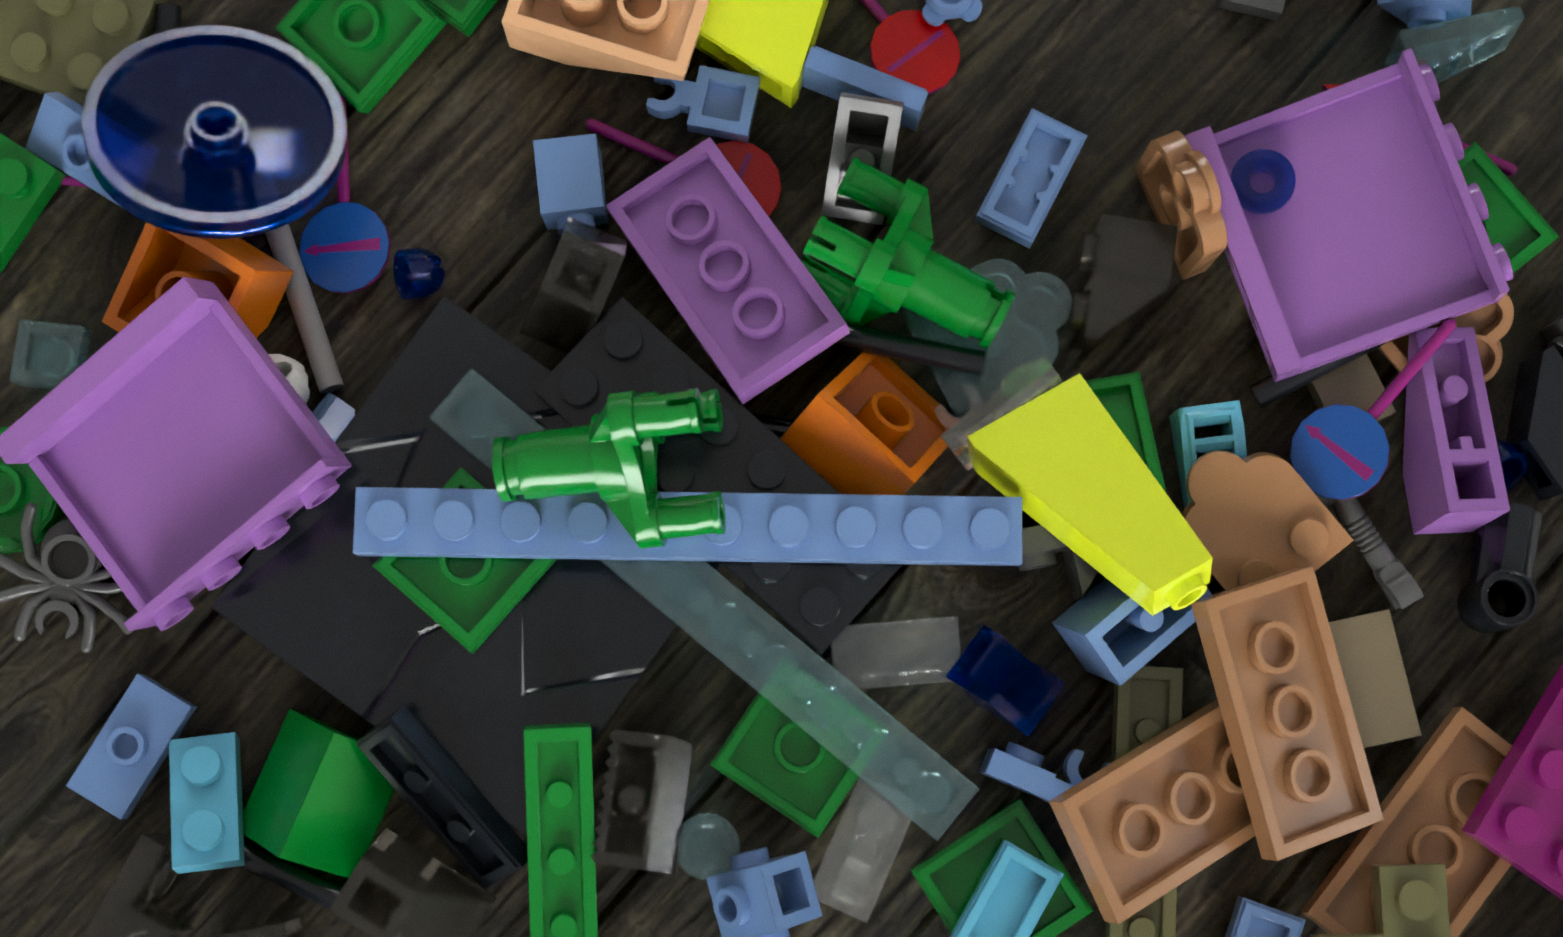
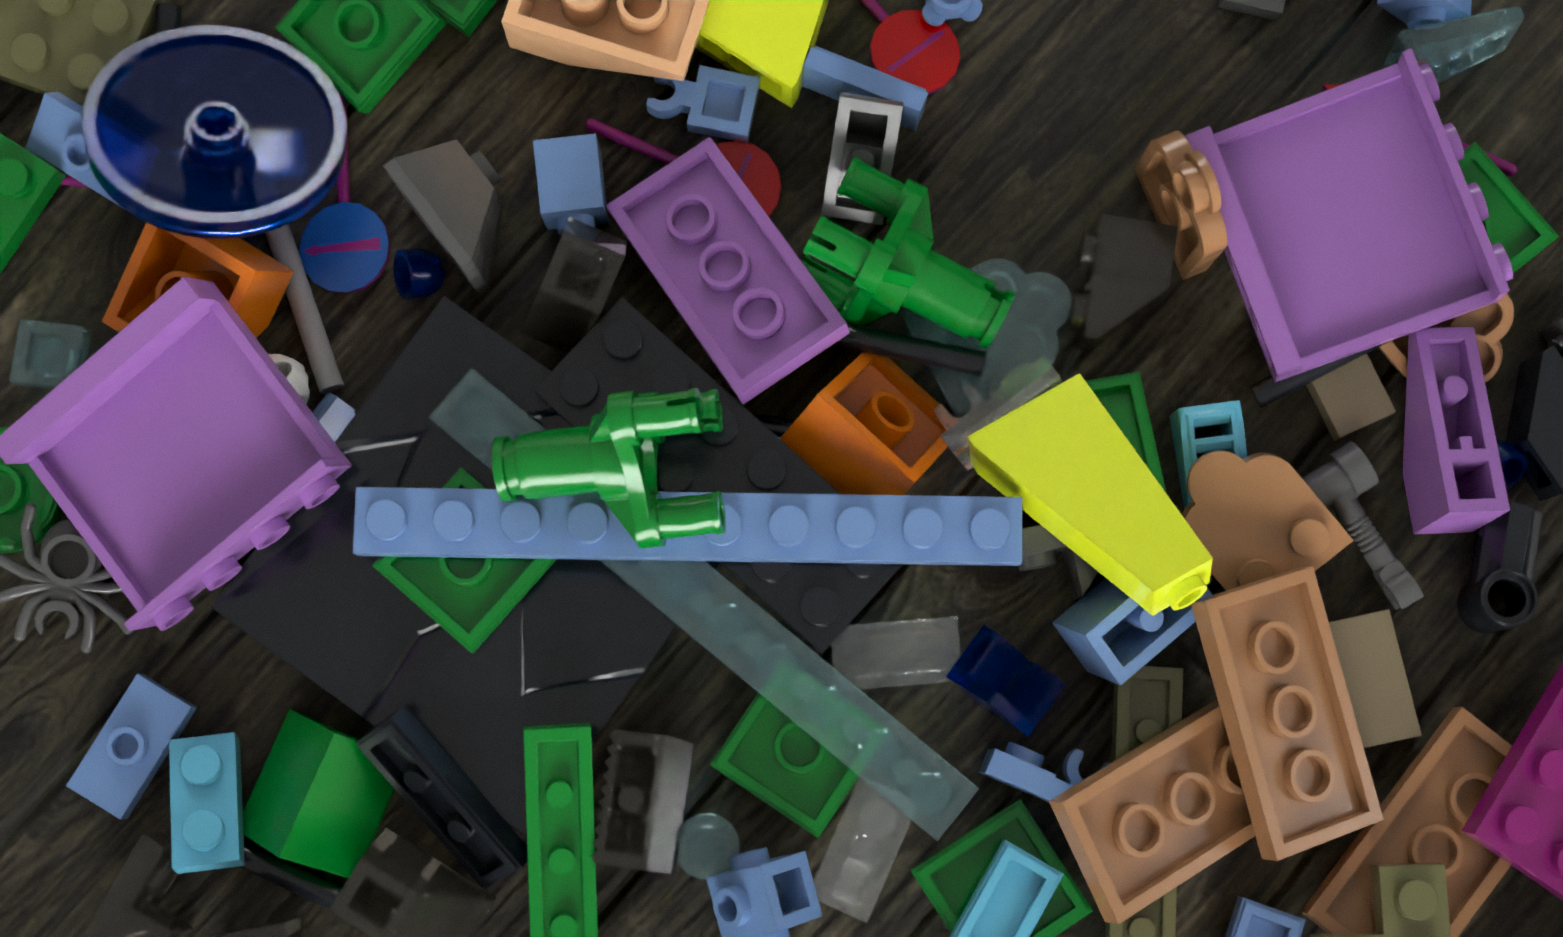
(455, 203): none -> dark grey slope
(1030, 178): medium blue plate -> none
(1266, 162): clear blue plate -> none
(1345, 449): blue piece -> none

